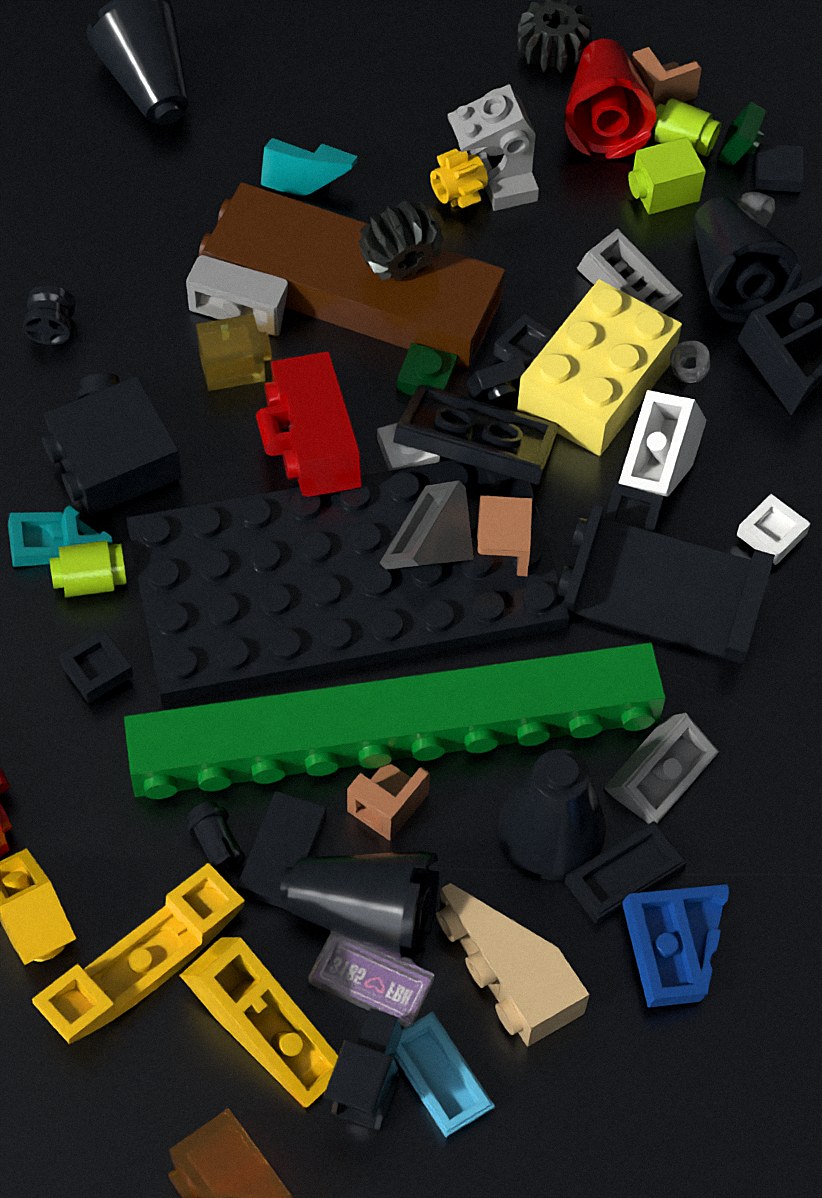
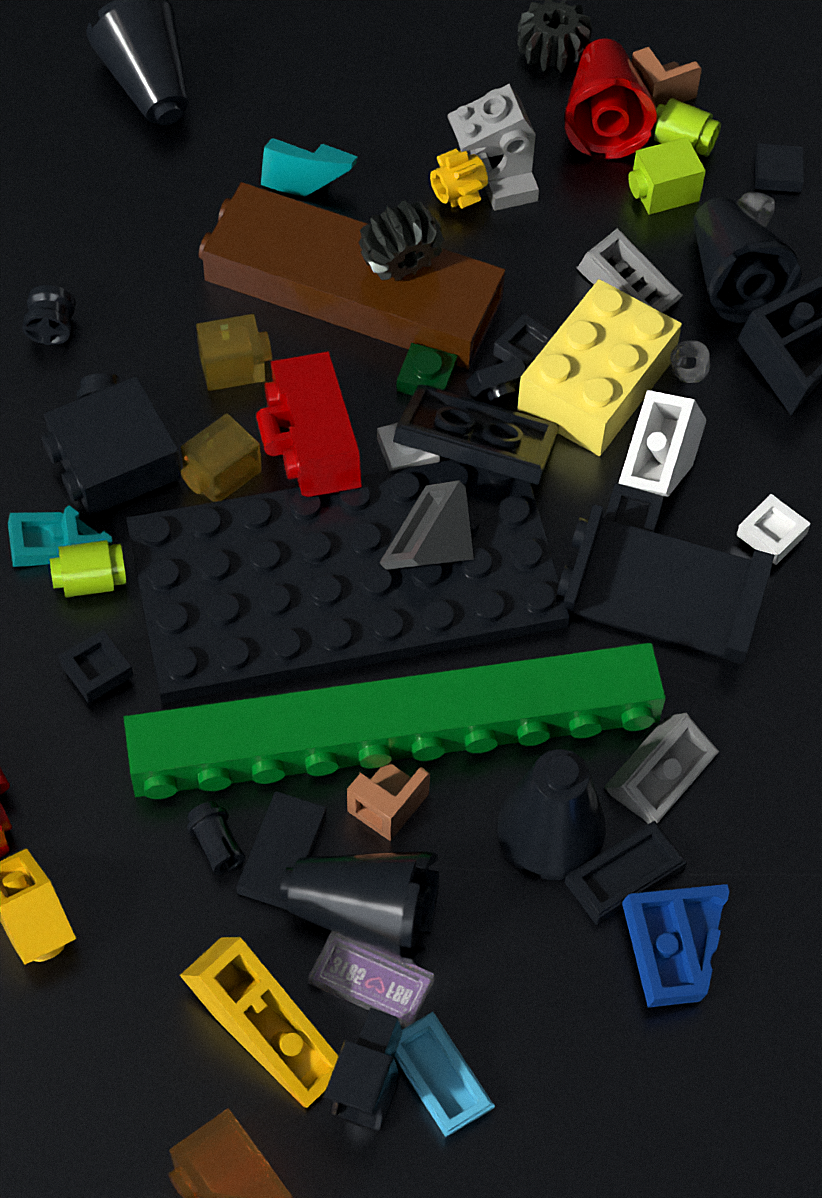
(143, 959): yellow slope -> none
(220, 459): none -> clear yellow brick
(233, 291): light grey slope -> none
(505, 528): nougat panel -> none
(524, 971): tan slope -> none
(742, 135): dark green plate -> none

